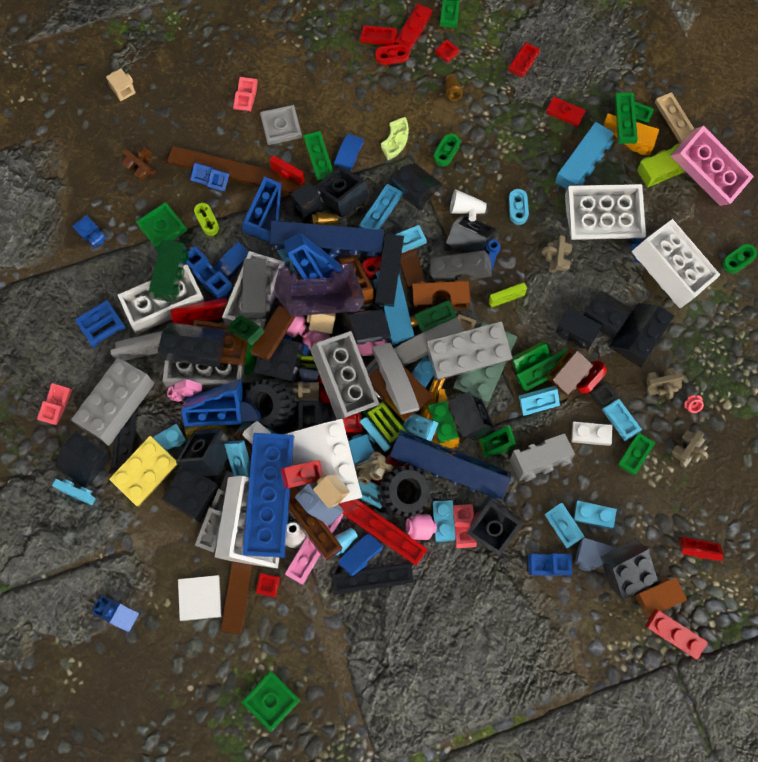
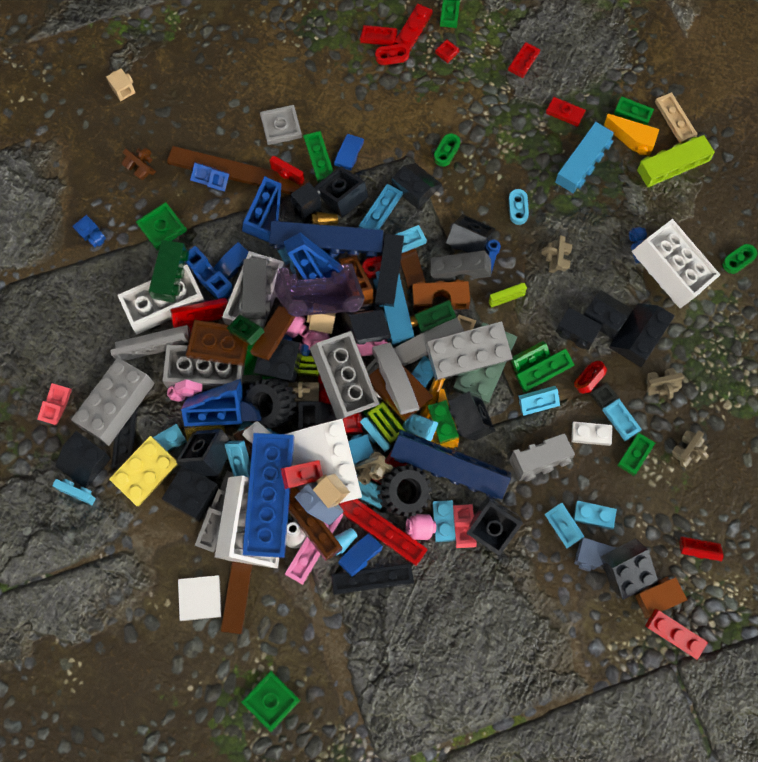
(98, 318): blue plate -> none
(115, 613): slope -> none
(192, 344): black slope -> none
(209, 218): lime beam -> none
(246, 94): coral slope -> none
(267, 585): red tile -> none
(308, 375): dark blue tile -> none
(397, 139): yellowish green tile -> none
(453, 88): pearl gold cone -> none
(466, 204): white piece -> none
(498, 443): green slope -> none
(550, 564): blue slope -> none
(569, 371): brick -> none
(605, 212): white slope -> none
(626, 118): green plate -> none
(694, 404): coral plate -> none
(712, 166): bright pink brick -> none

